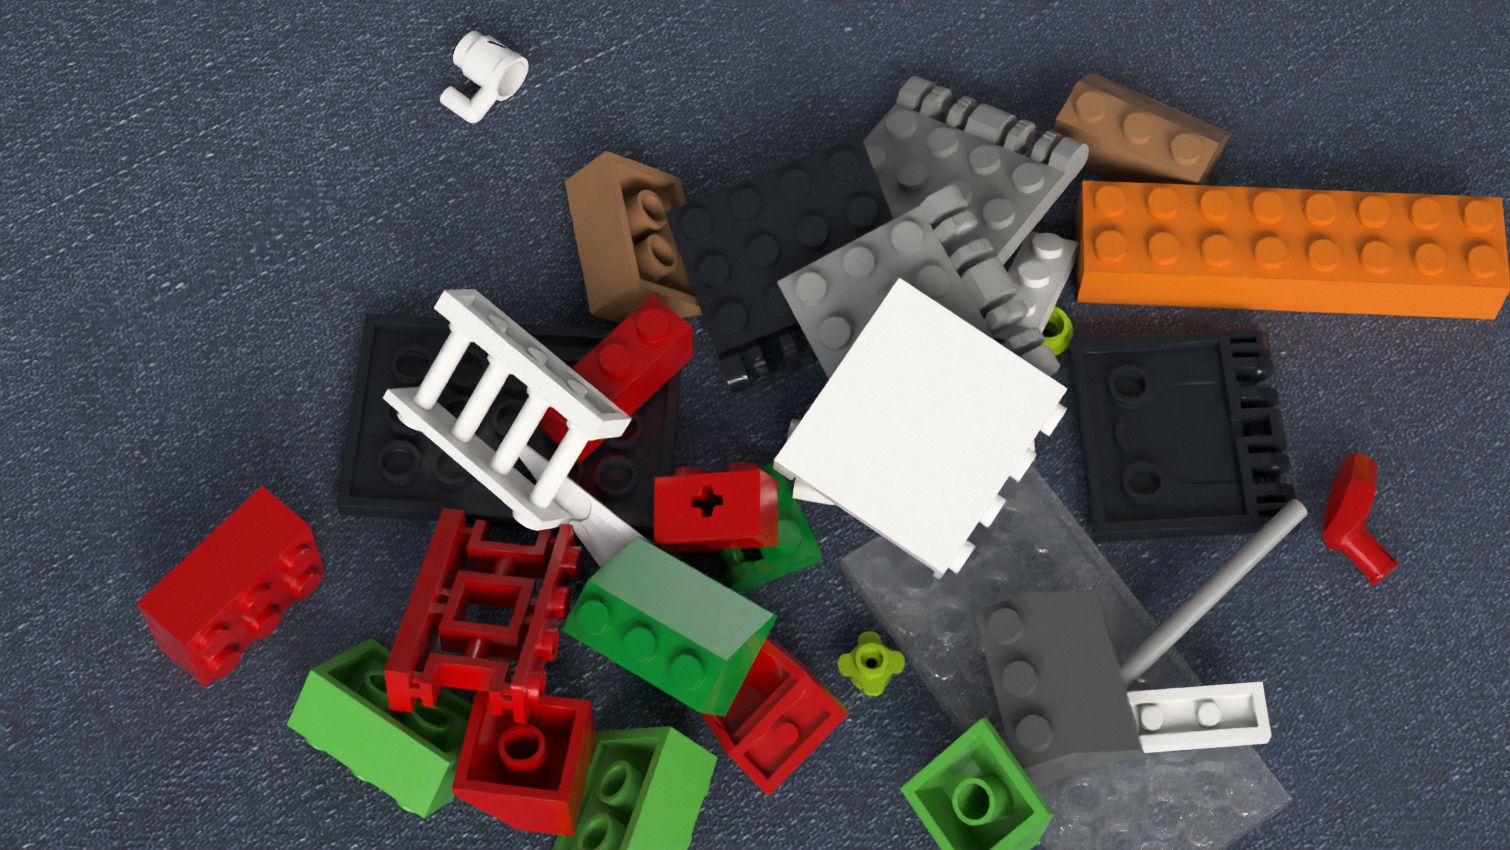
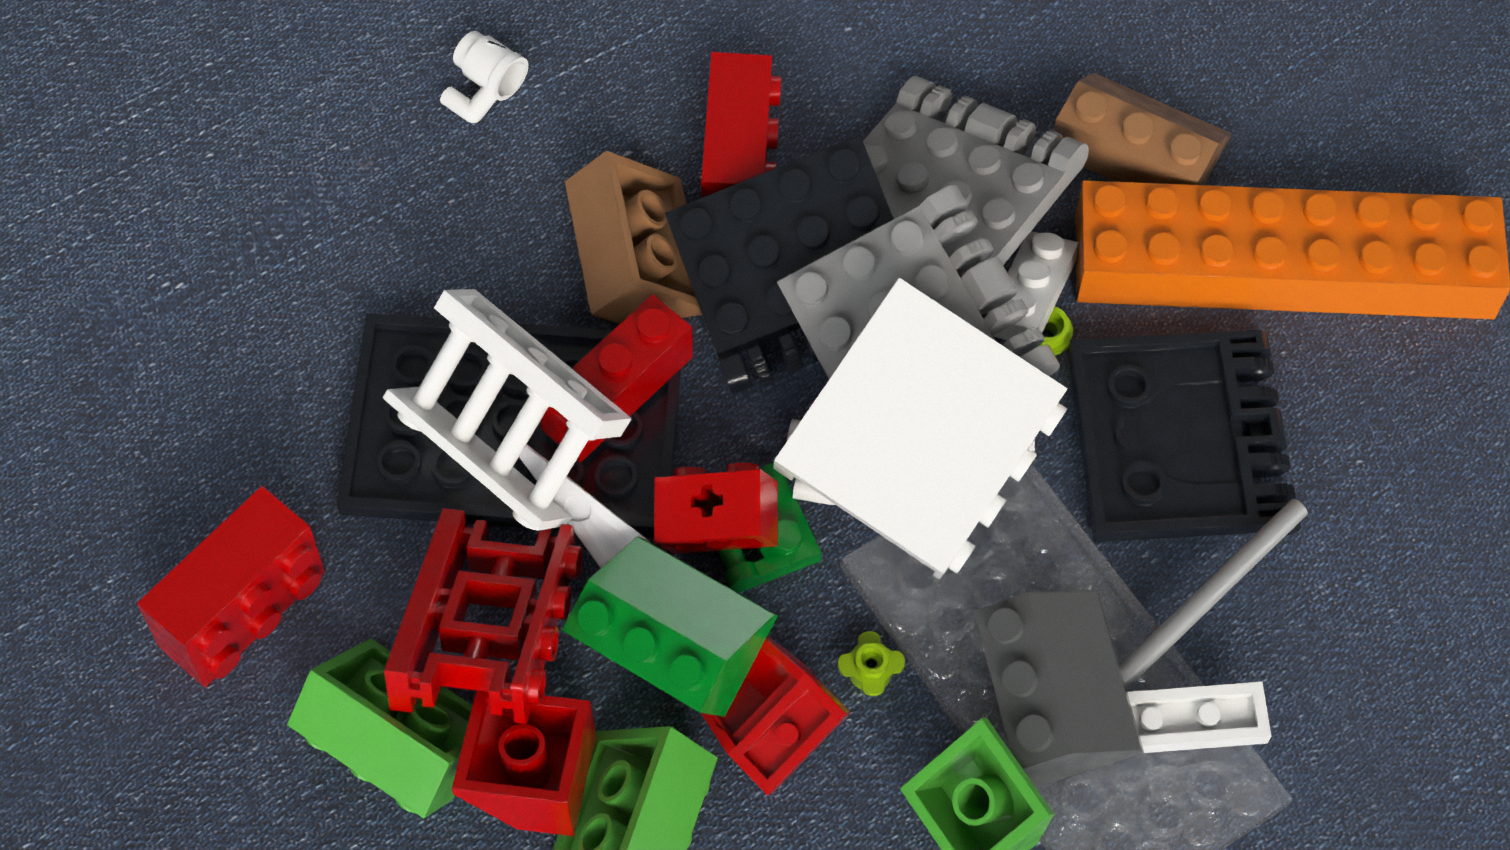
(739, 120): none -> red brick
(1345, 517): red arm -> none

